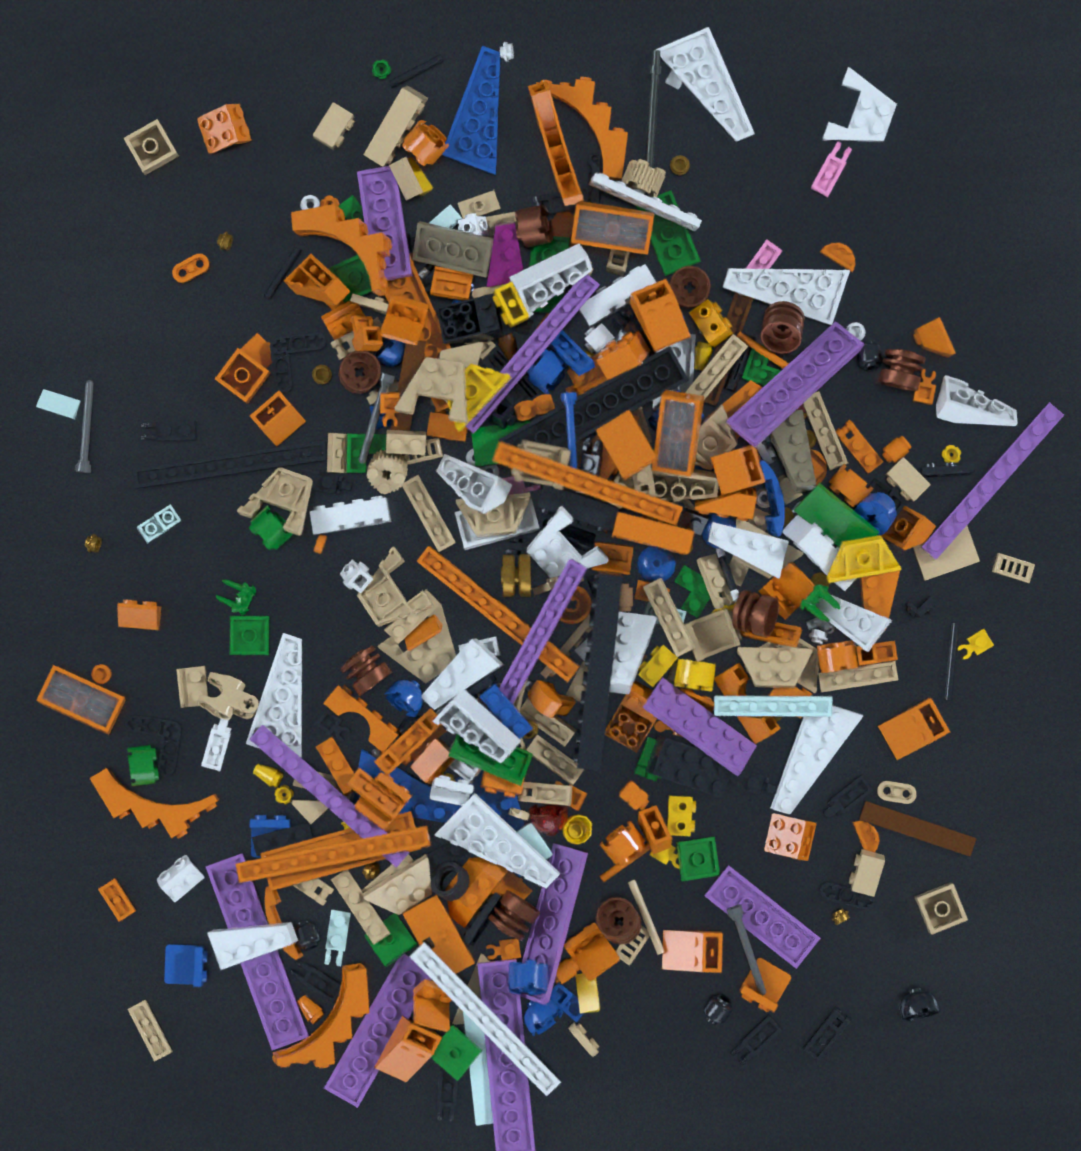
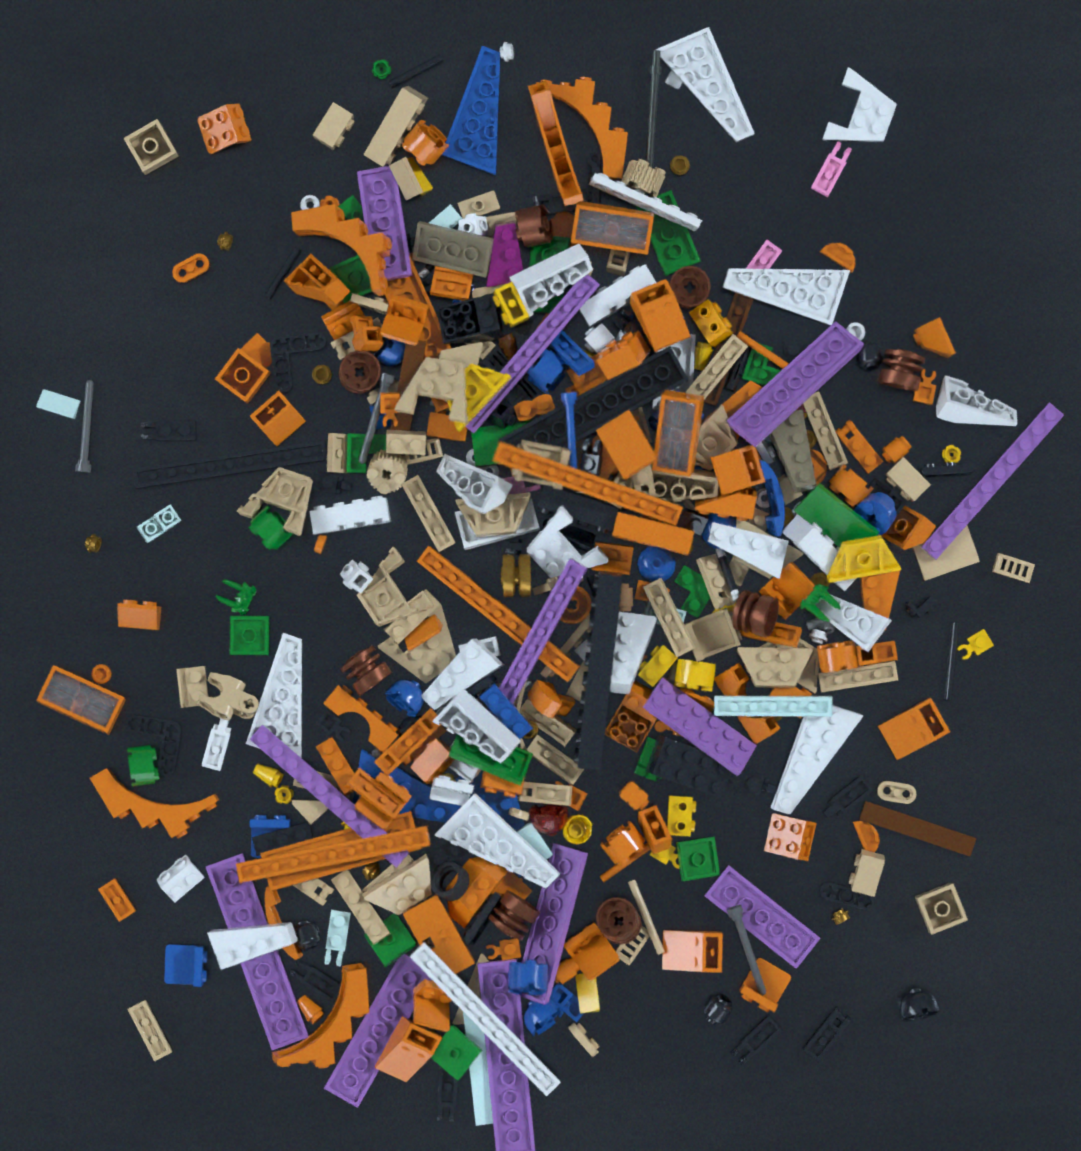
(782, 327): copper wheel -> none

